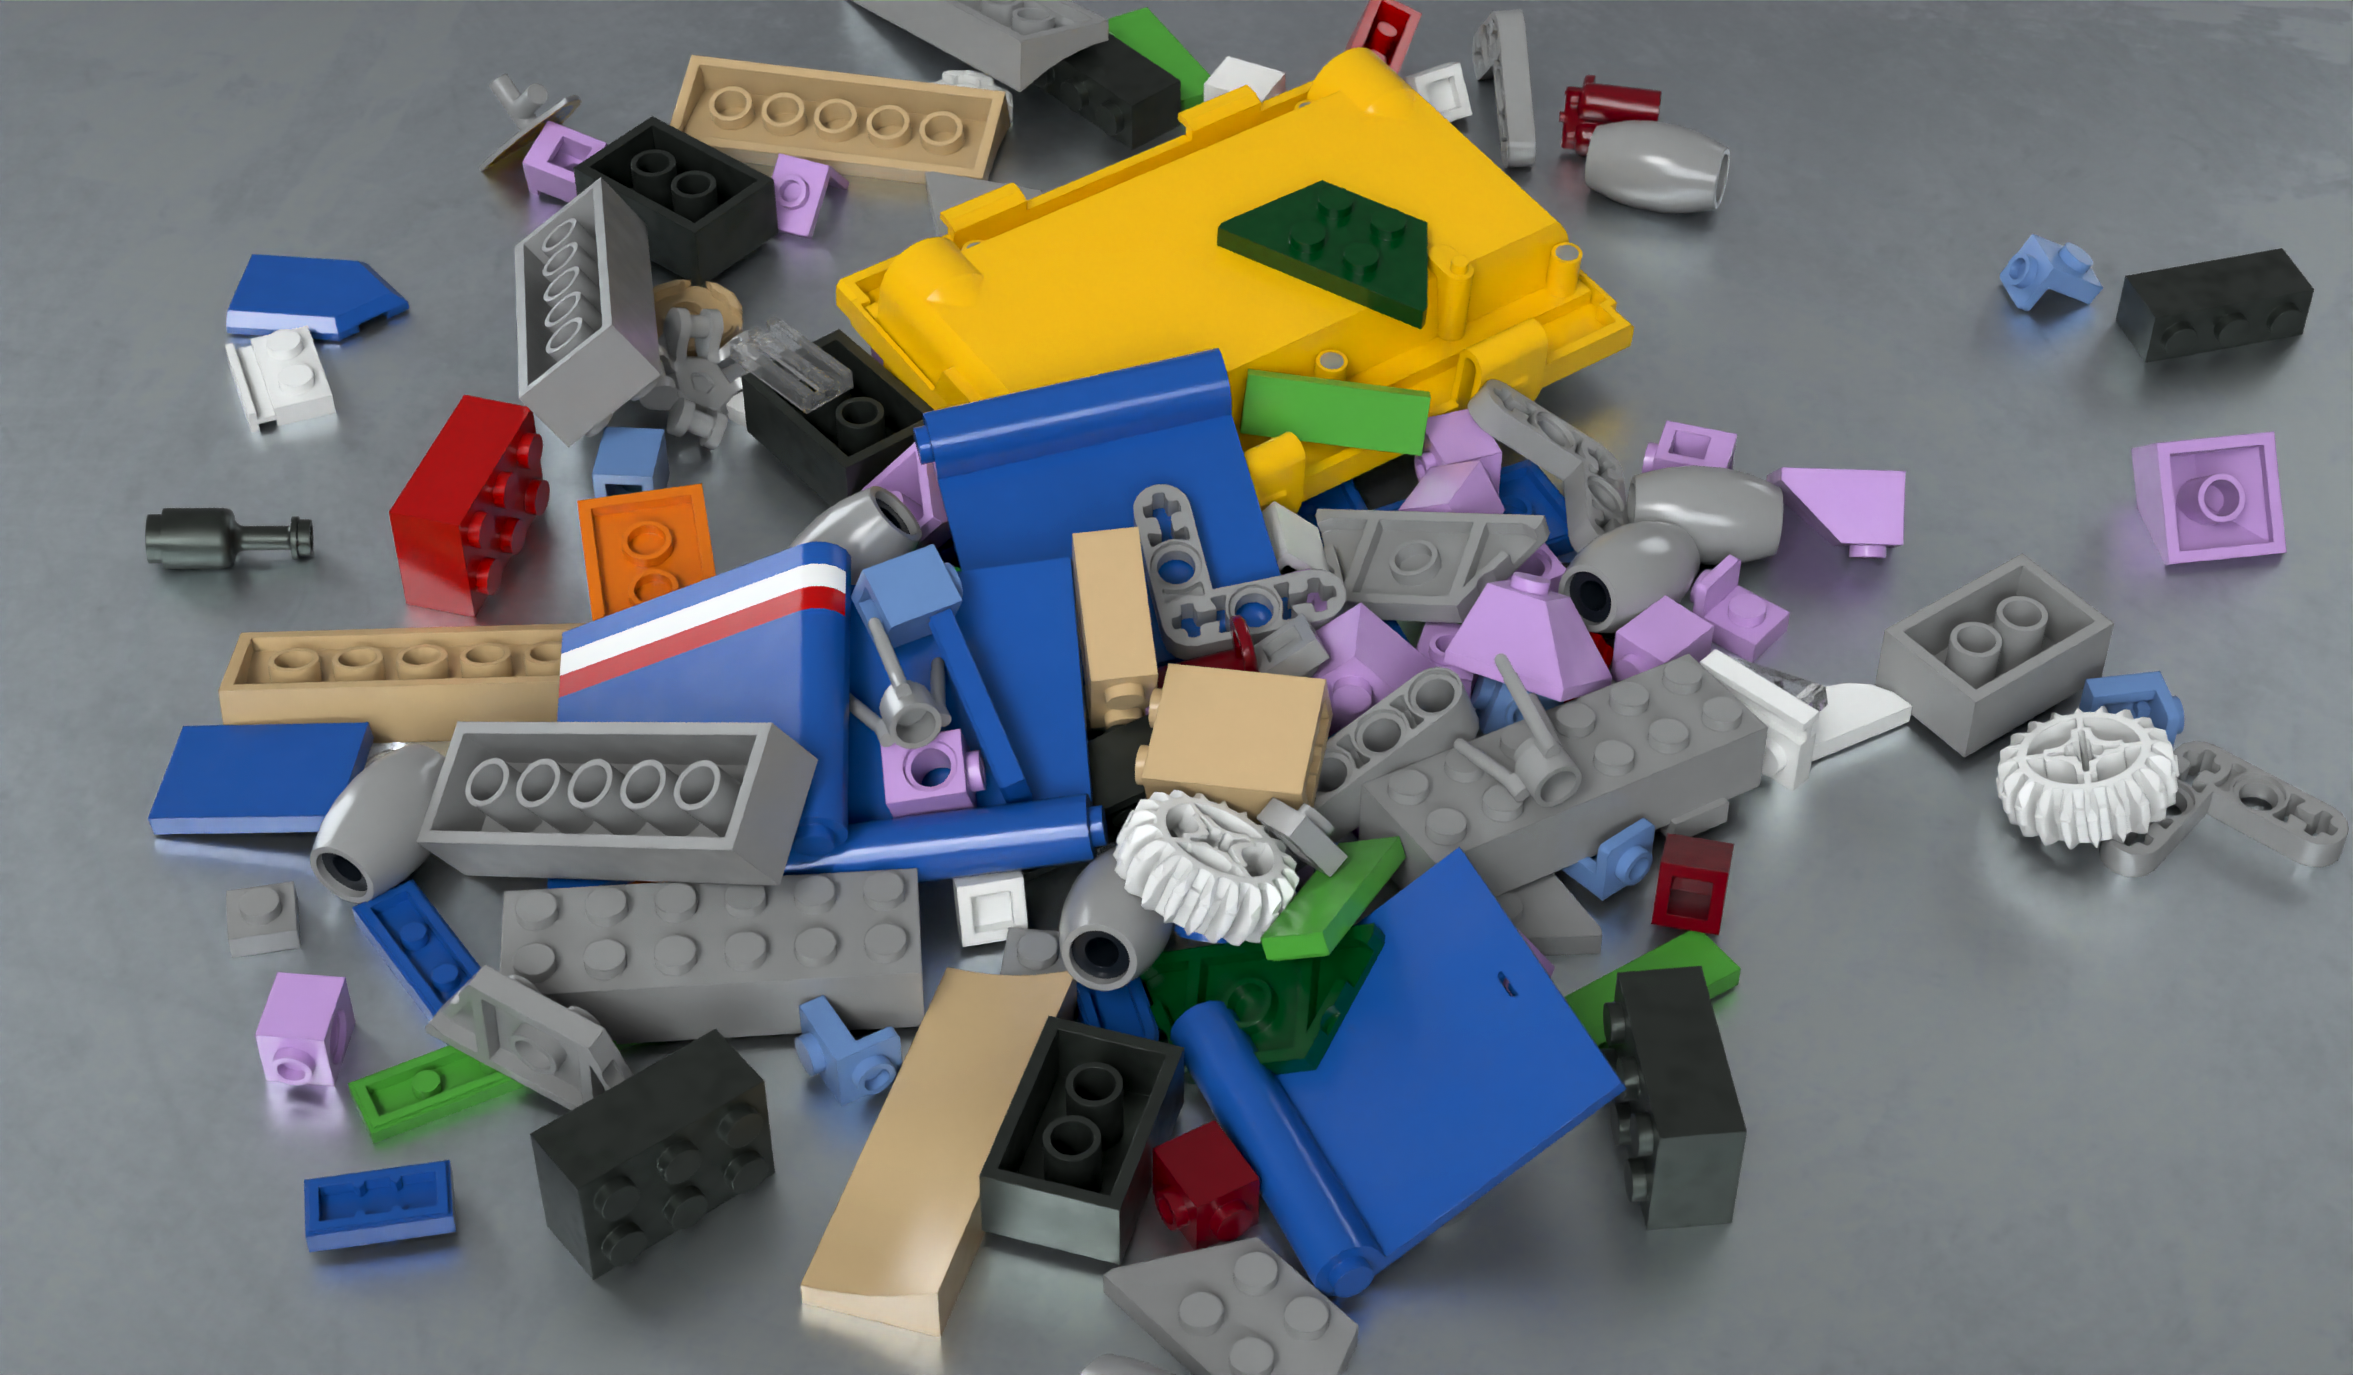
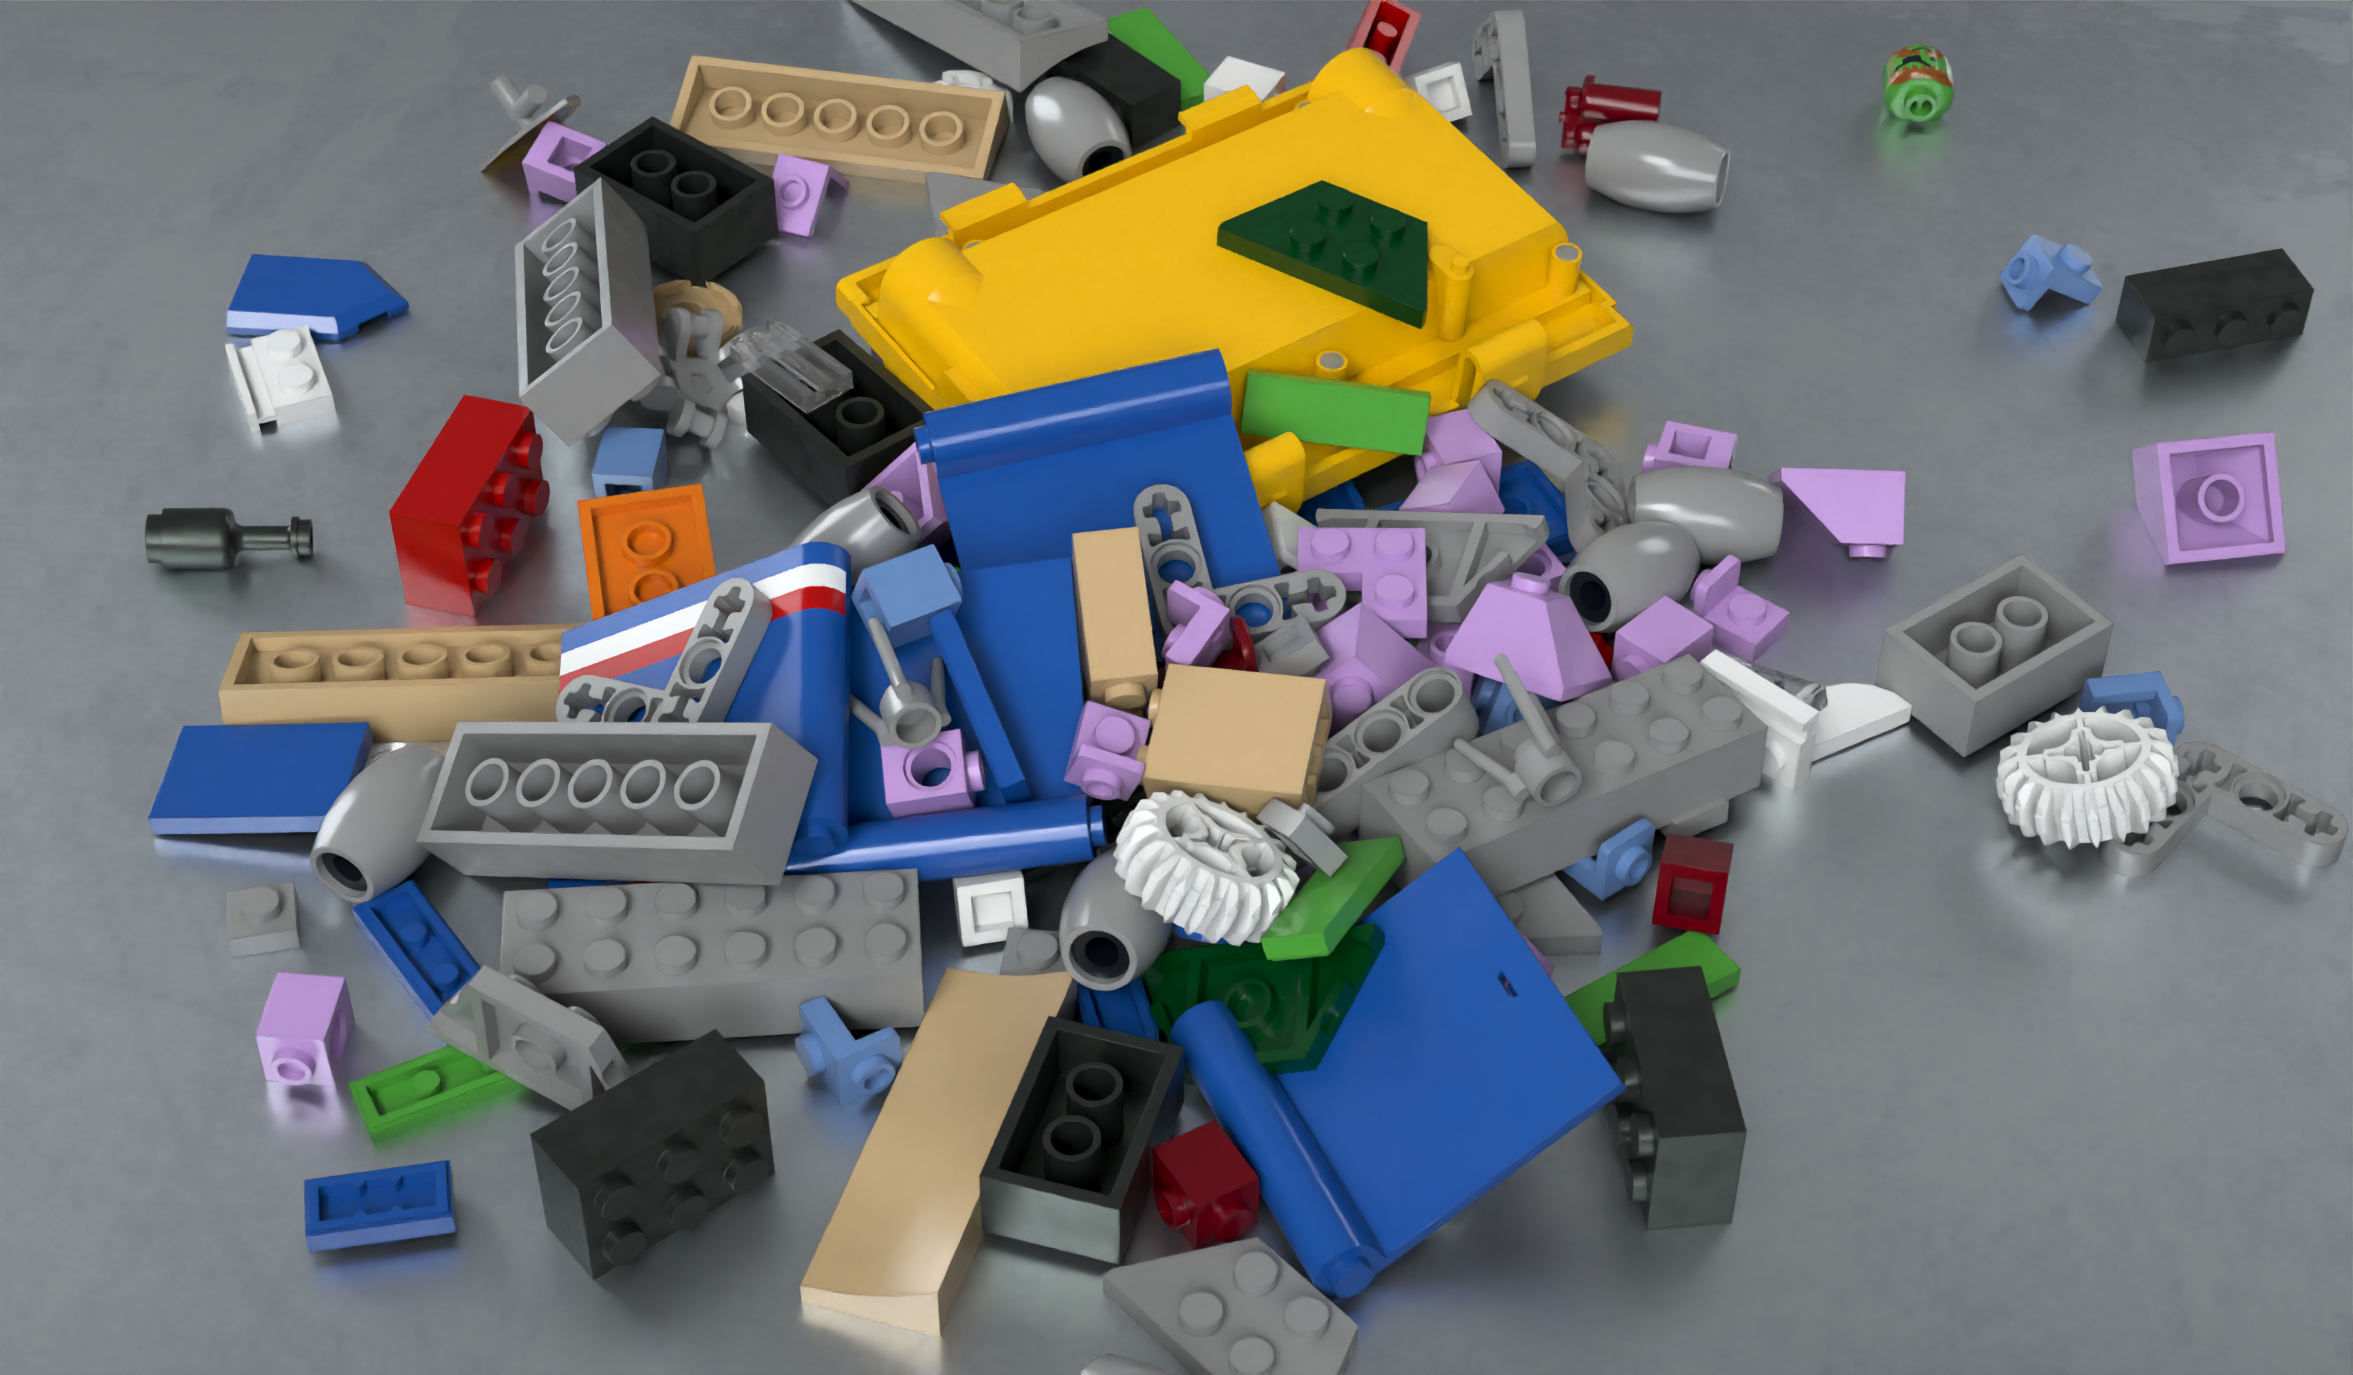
(676, 703): none -> light grey beam
(1074, 128): none -> light grey piece
(1106, 752): none -> lavender bracket
(1200, 628): none -> lavender bracket
(1380, 563): none -> lavender plate
(1918, 79): none -> bright green head

